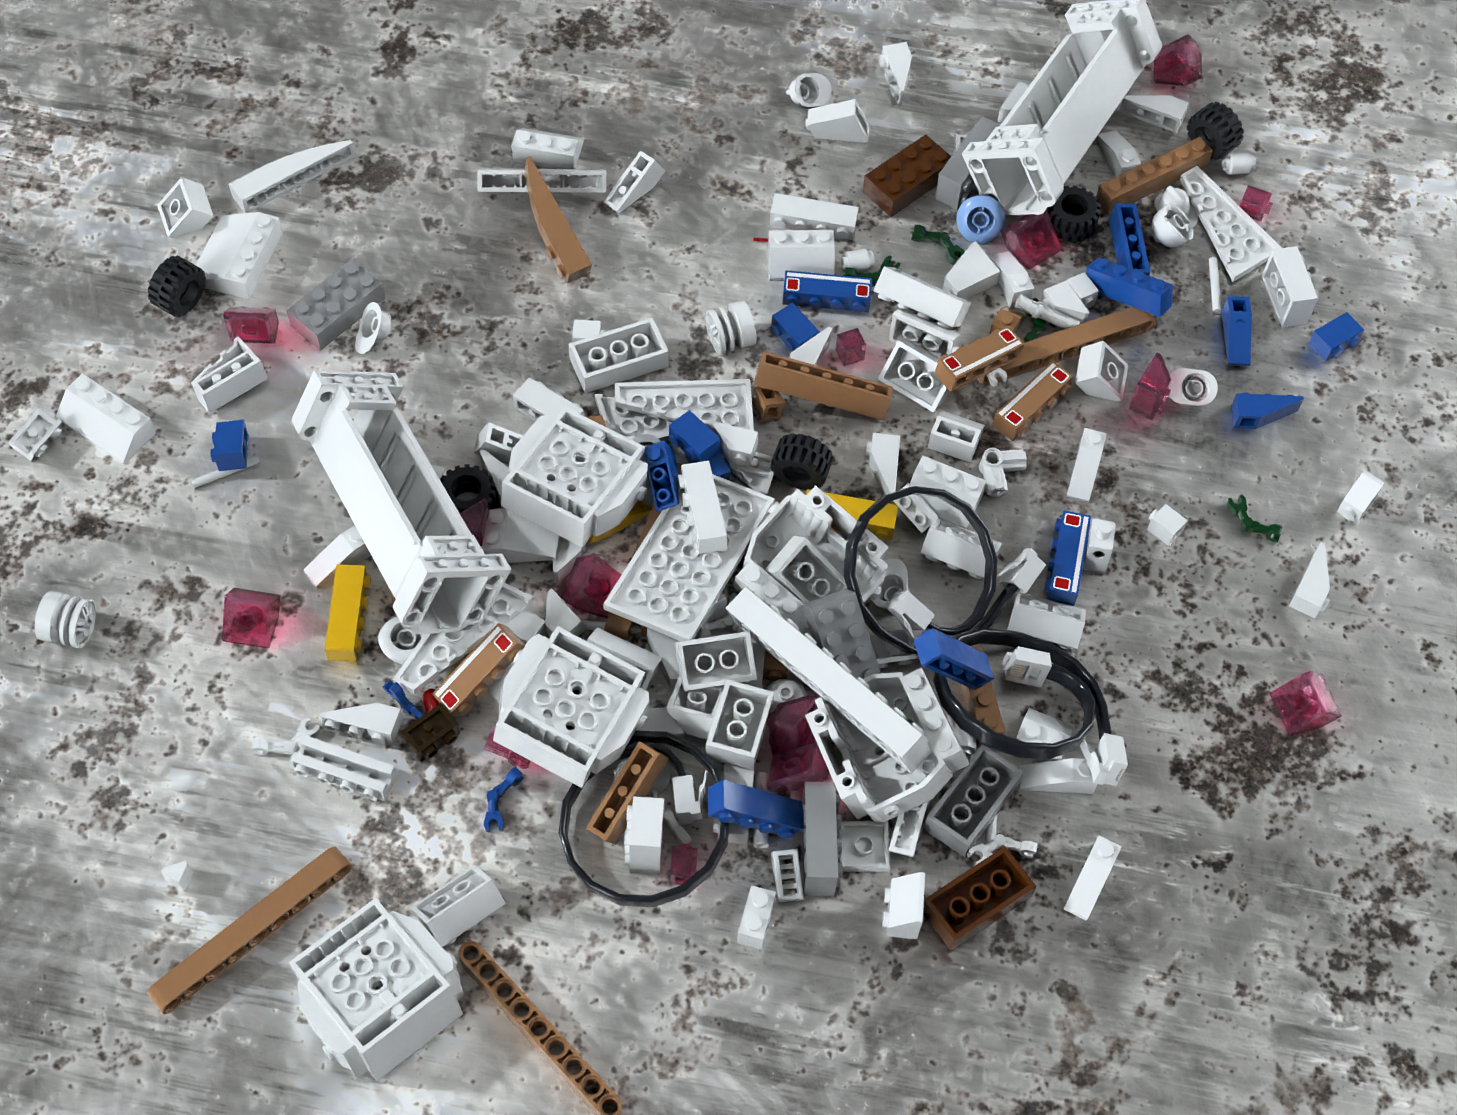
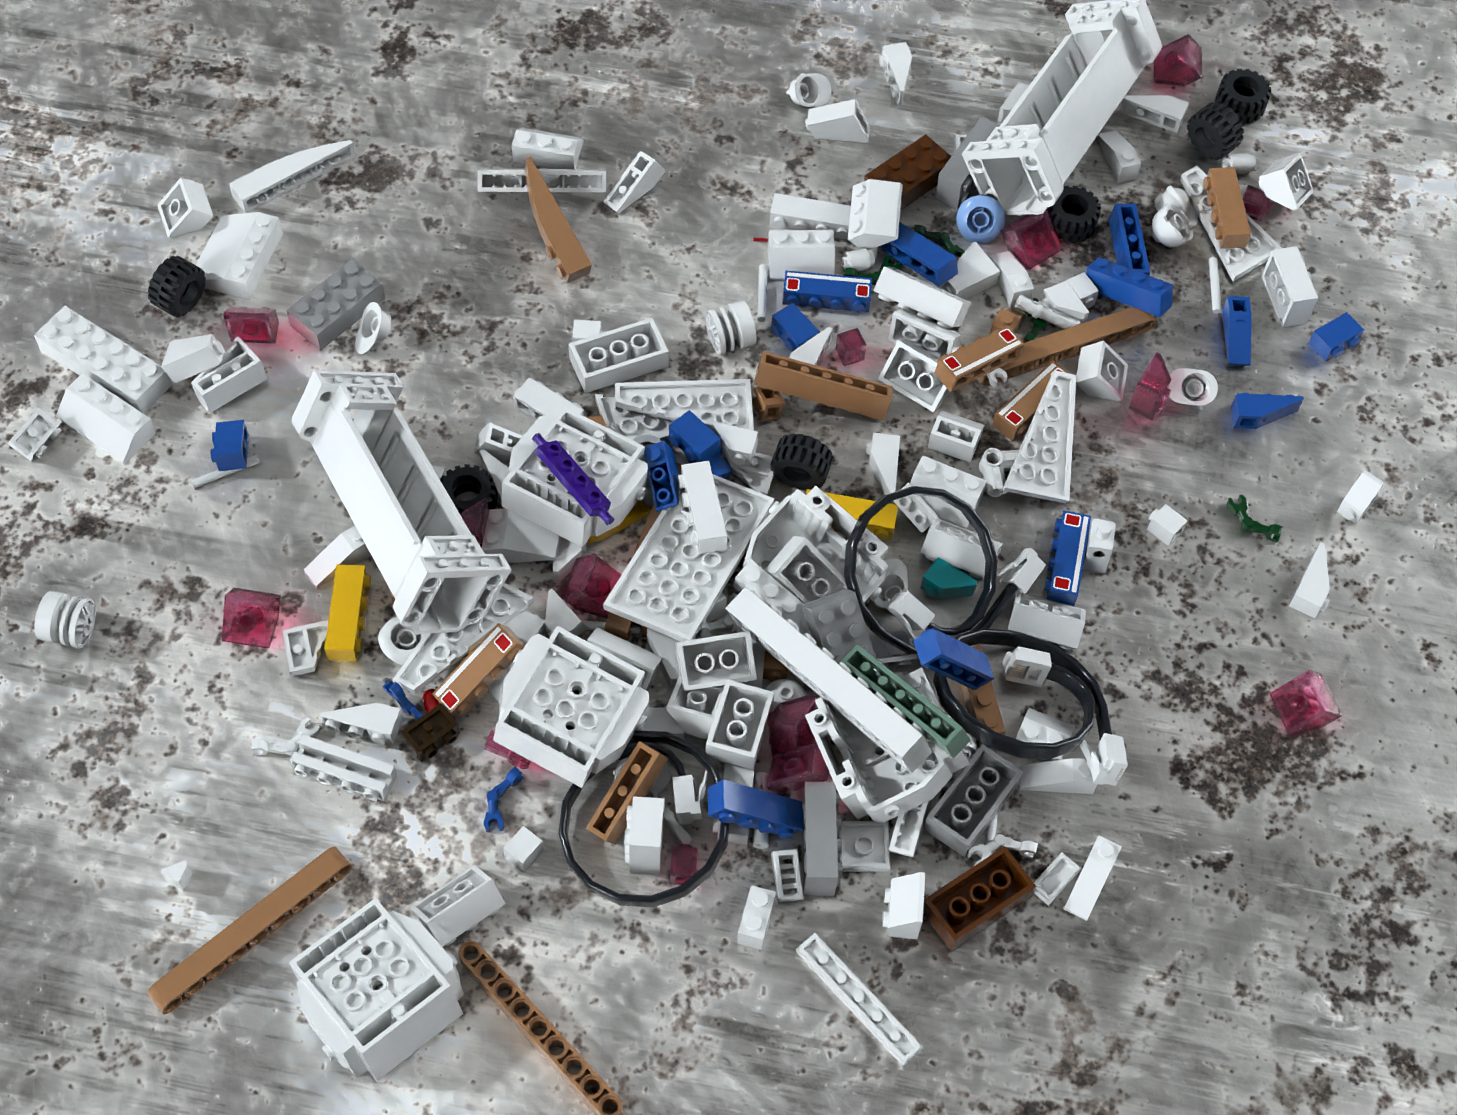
(103, 359): none -> white brick
(192, 356): none -> white slope
(304, 646): none -> white wing
(522, 849): none -> white brick
(573, 478): none -> dark purple plate
(762, 293): none -> white bar
(859, 999): none -> white tile
(874, 213): none -> white slope
(917, 709): none -> sand green brick
(922, 256): none -> blue brick
(947, 582): none -> teal slope
(1046, 452): none -> white wing
(1055, 878): none -> white tile
(1086, 465): white slope -> none
(1153, 175): medium nougat brick -> none
(1227, 207): none -> medium nougat brick
(1245, 94): none -> black tyre
(1287, 182): none -> white slope

